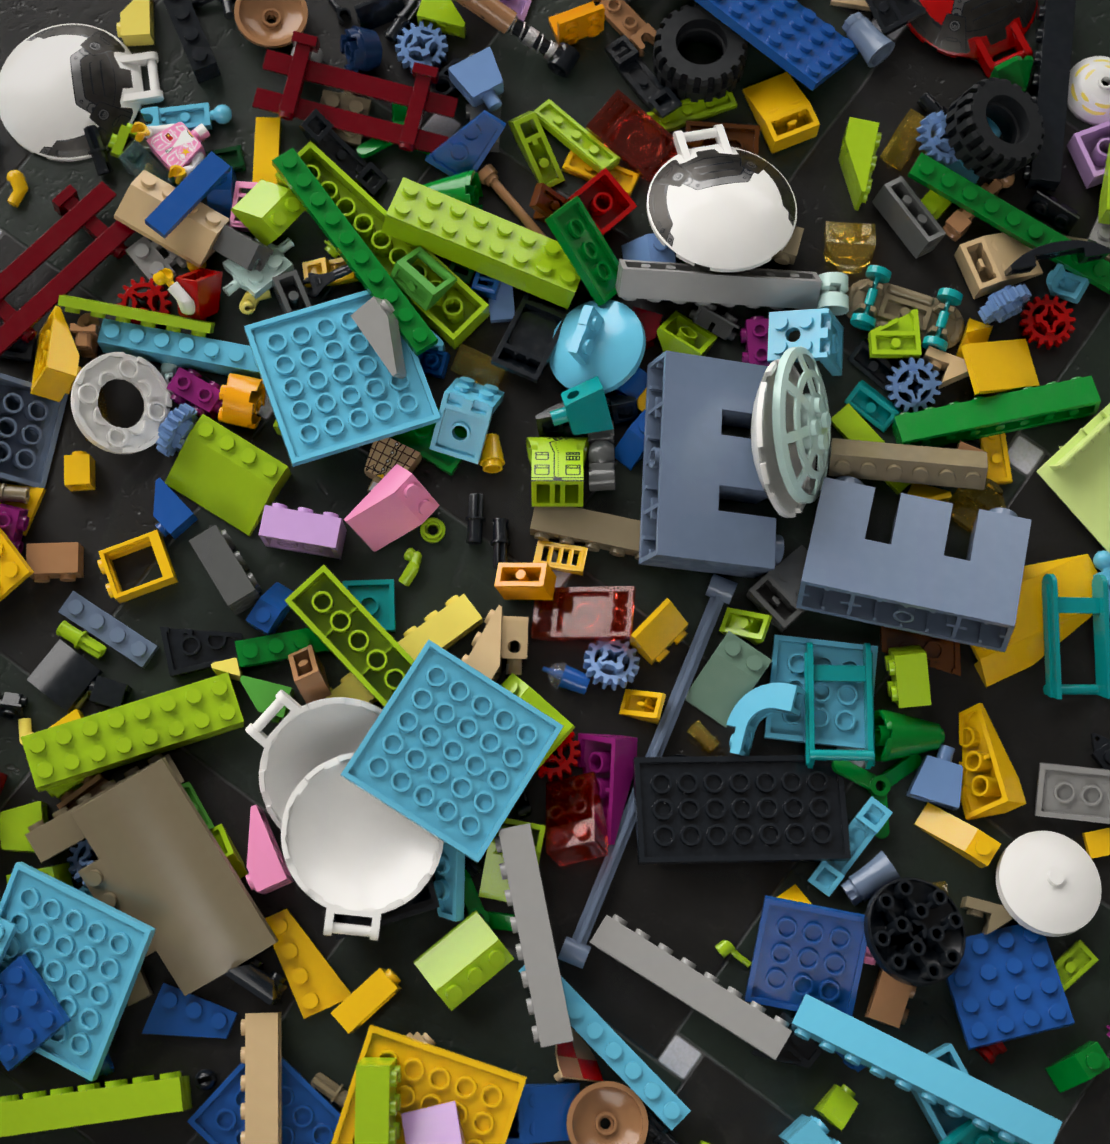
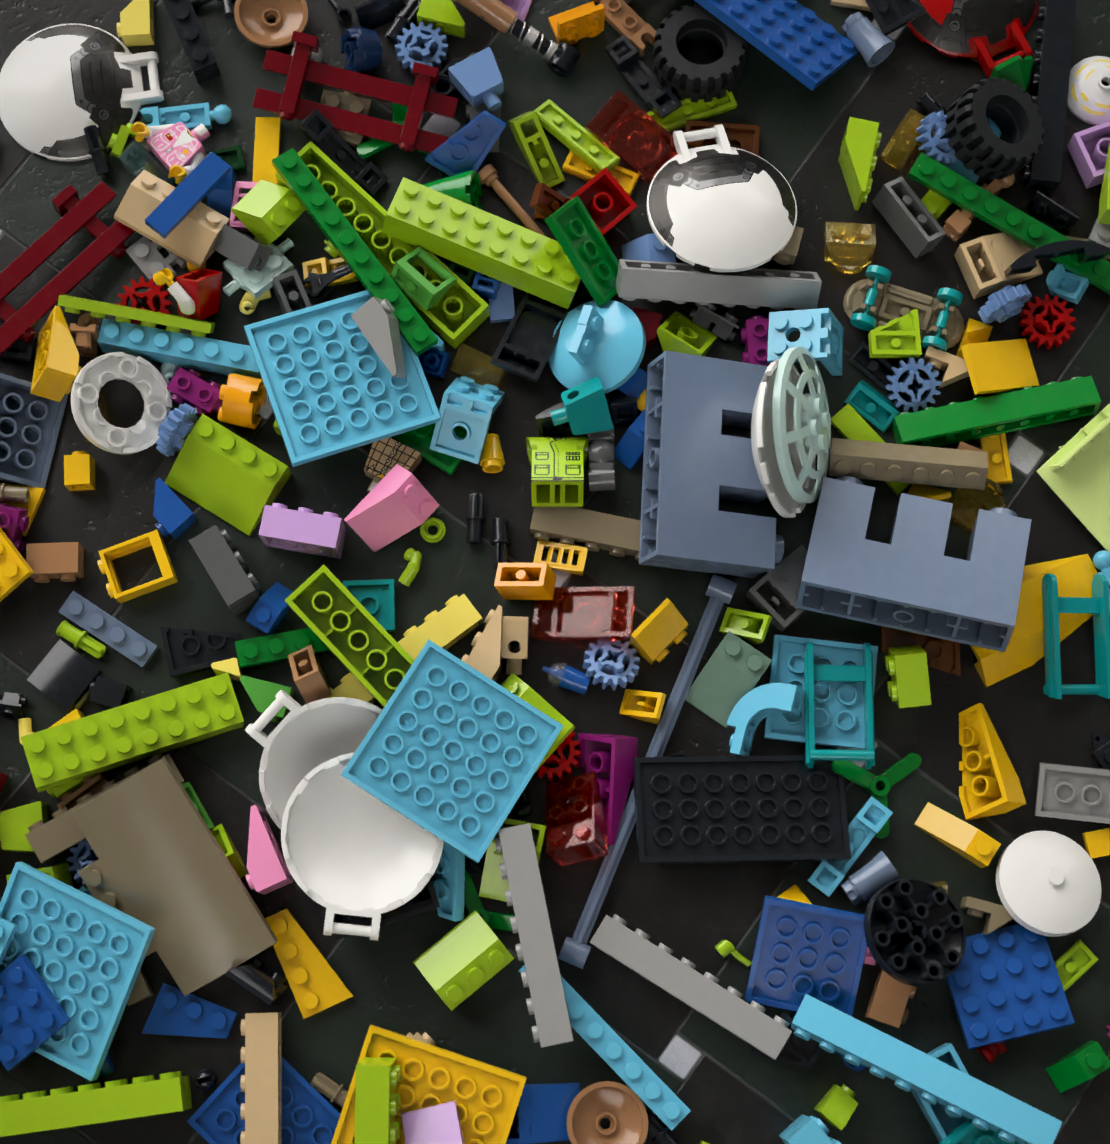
(19, 187): yellow arm -> none
(367, 999): yellow window -> none
(576, 1061): shield -> none
(703, 737): clear yellow pin -> none
(782, 112): yellow slope -> none
(833, 292): light aqua wheel -> none
(904, 735): green cone -> none
(938, 780): medium blue torso -> none

